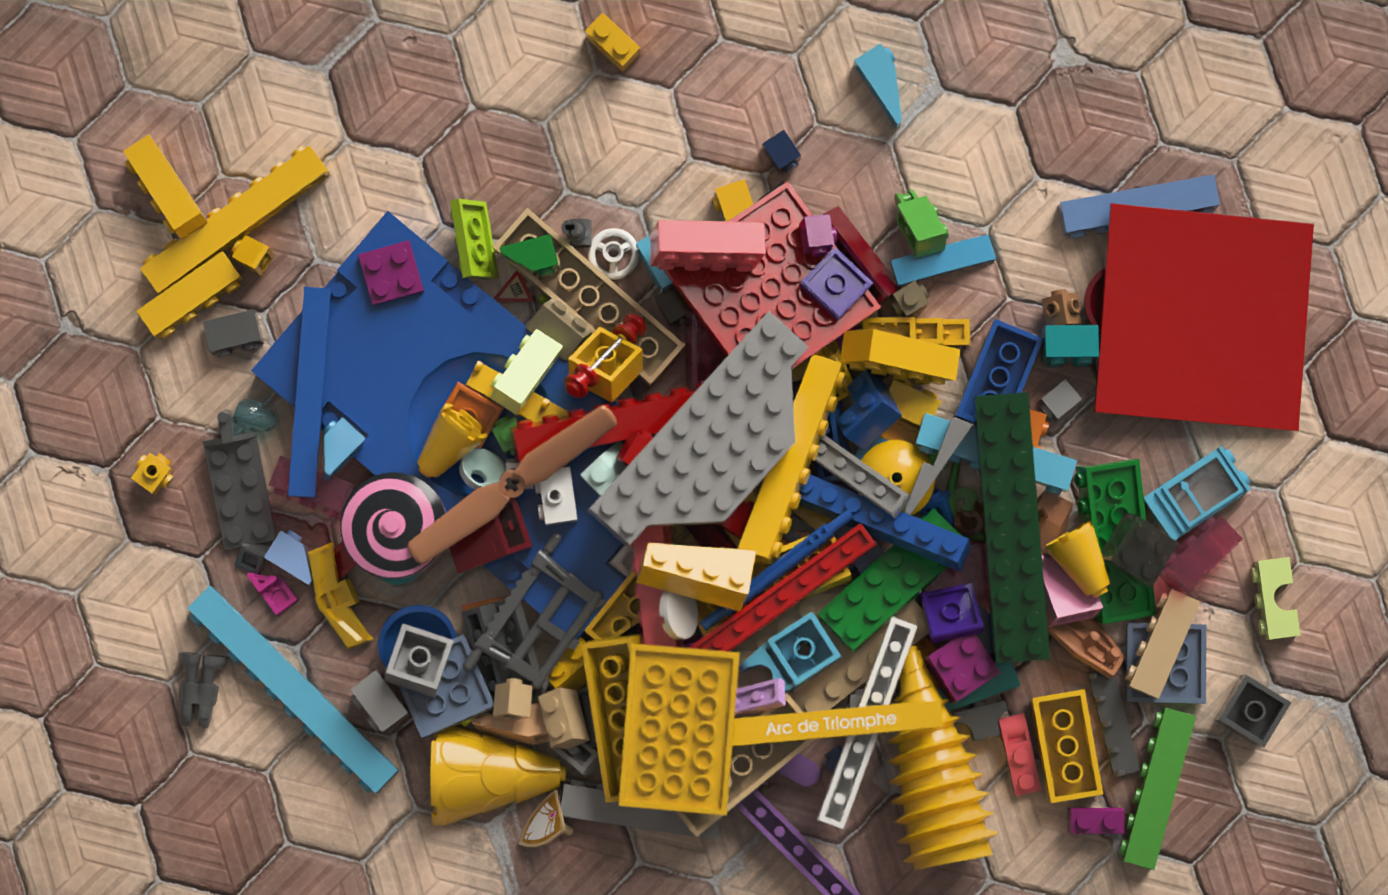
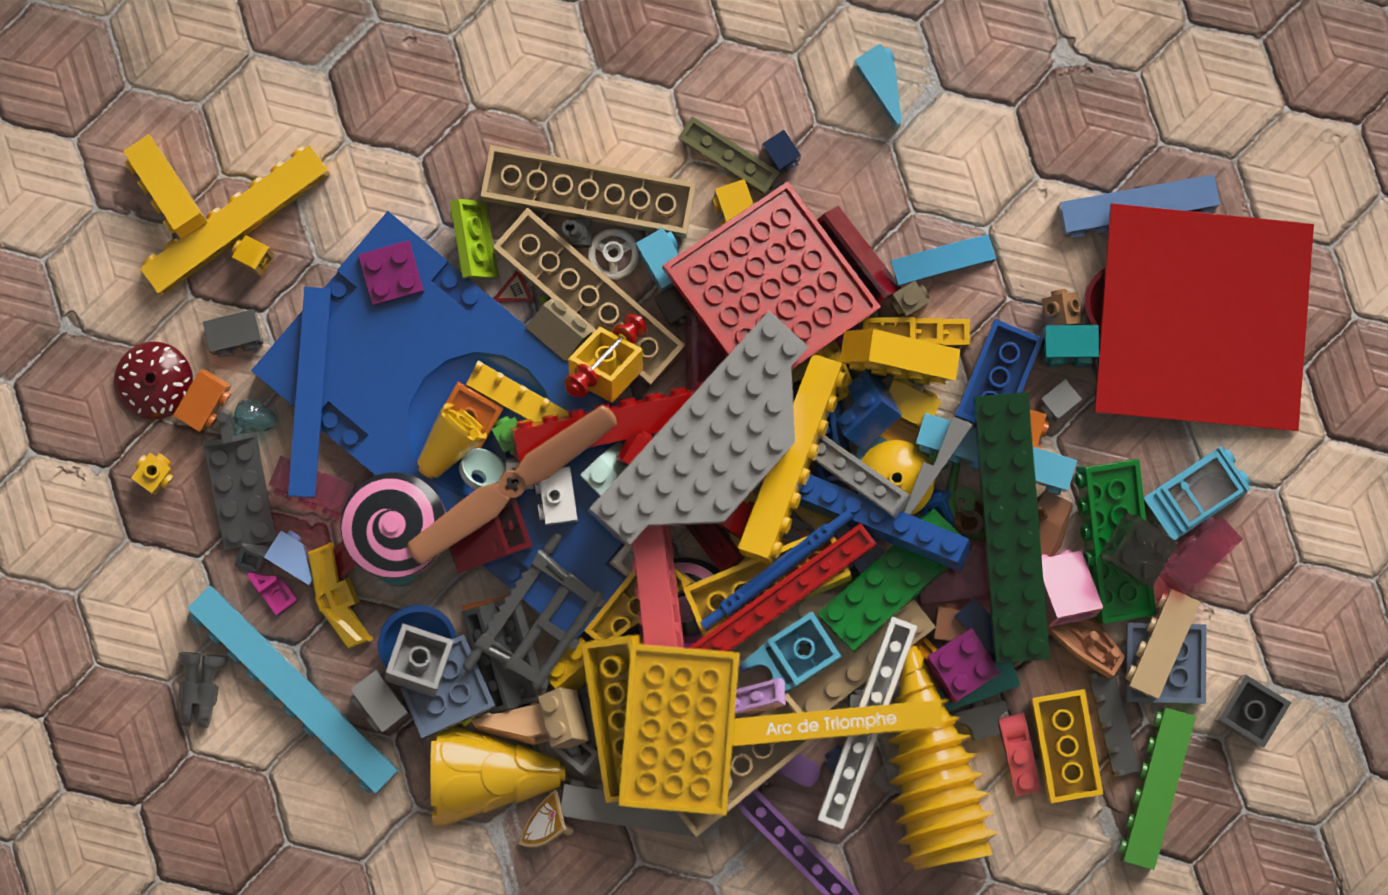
(171, 381): none -> dark red dish
(190, 295): yellow brick -> none
(203, 400): none -> orange brick
(339, 446): dark azure slope -> none
(512, 700): tan brick -> none
(525, 371): yellowish green brick -> none
(533, 255): green slope -> none
(587, 191): none -> tan brick
(612, 42): yellow brick -> none
(679, 615): white tile -> none
(699, 572): yellow wedge -> none
(707, 245): coral brick -> none
(728, 155): none -> olive plate
(817, 235): brick -> none
(835, 283): tile -> none
(920, 224): bright green brick -> none
(952, 612): dark purple tile -> none
(1081, 559): yellow cone -> none
(1095, 821): magenta brick -> none
(1275, 621): yellowish green arch -> none

